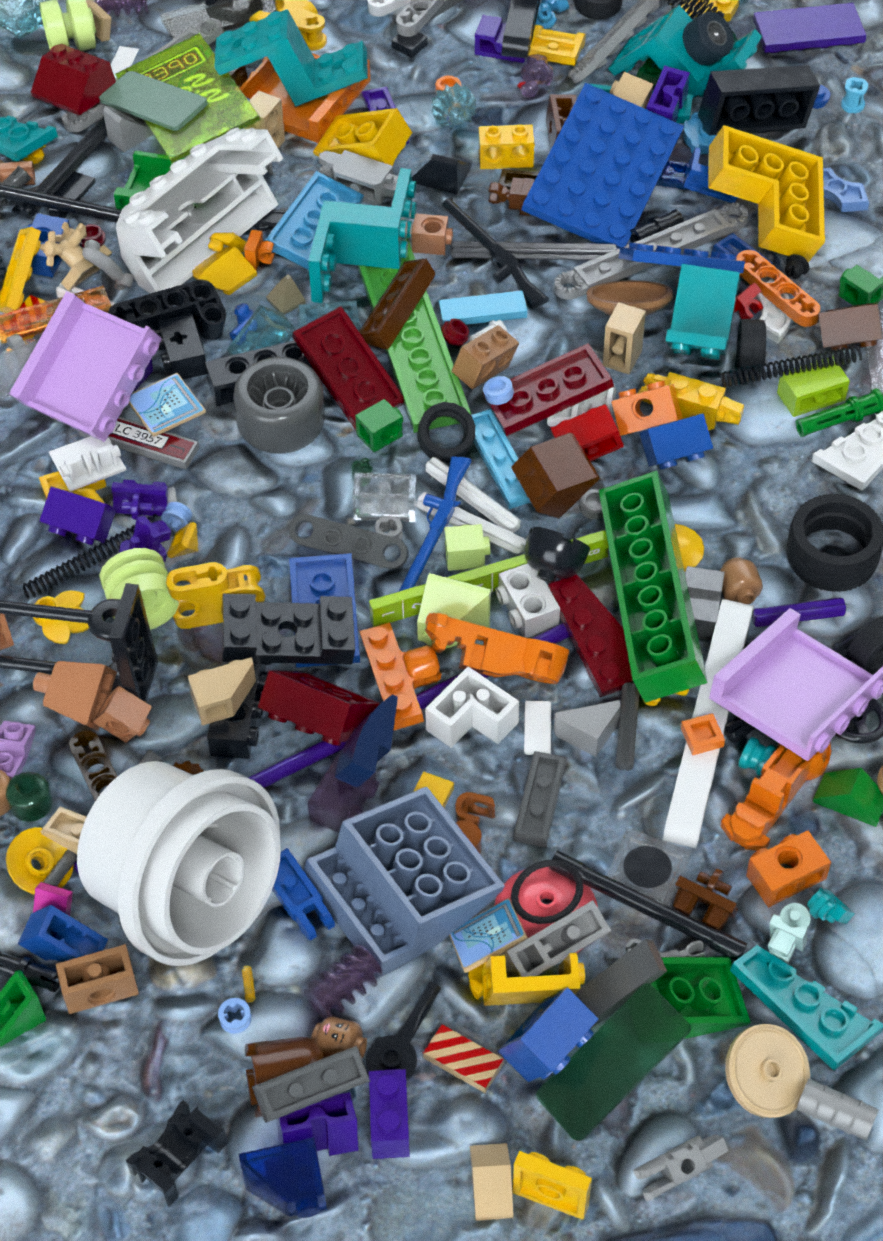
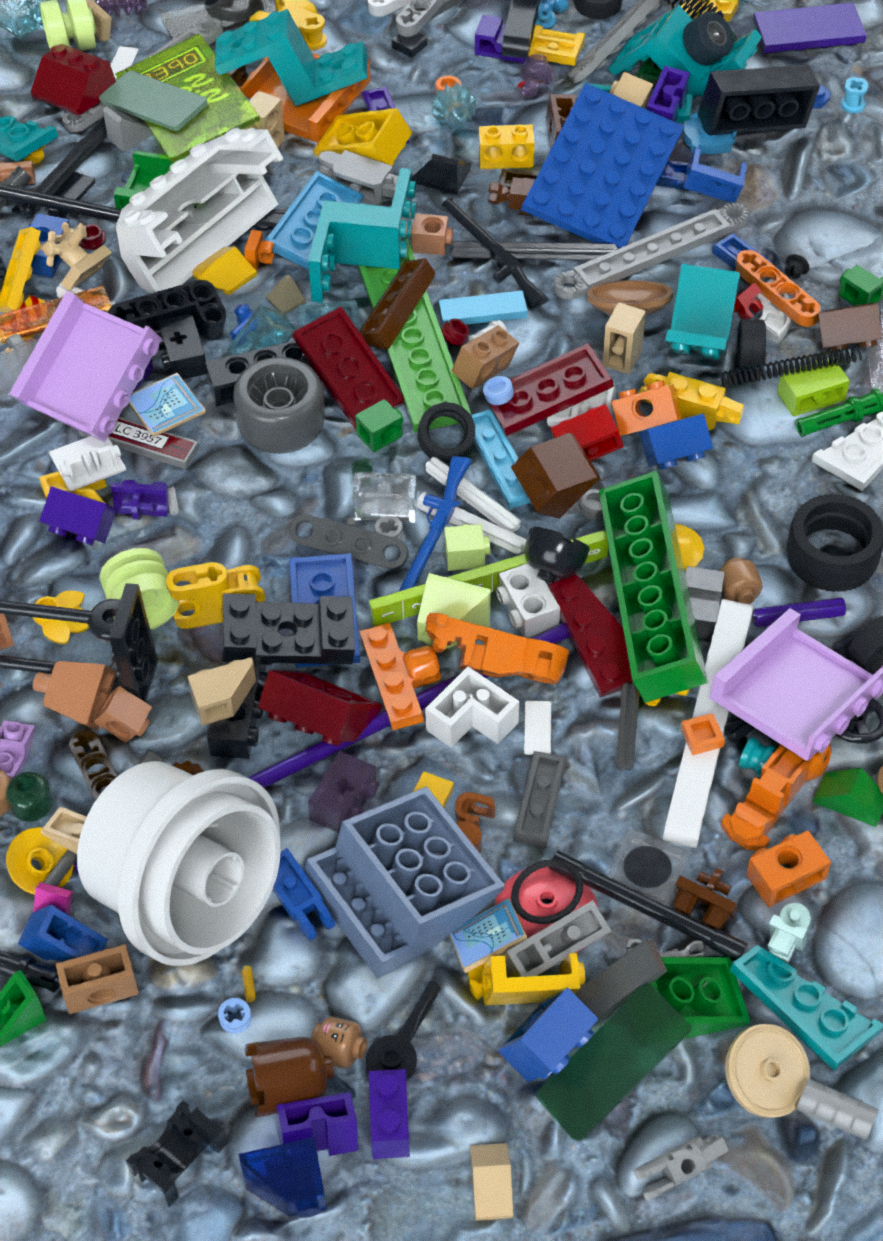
(67, 565): black piece -> none
(92, 254): light grey arm -> none
(148, 536): dark purple hips -> none
(176, 515): light blue bush -> none
(184, 541): yellow slope -> none
(230, 239): yellow arm -> none
(310, 1084): dark grey tile -> none
(342, 981): clear purple piece -> none
(367, 744): dark blue slope -> none
(463, 1058): tile -> none
(551, 1184): yellow plate -> none
(588, 726): light grey slope -> none
(656, 225): black pin -> none
(672, 256): blue plate -> none
(781, 182): yellow brick -> none
(829, 907): teal plate -> none
(845, 194): medium blue tile -> none

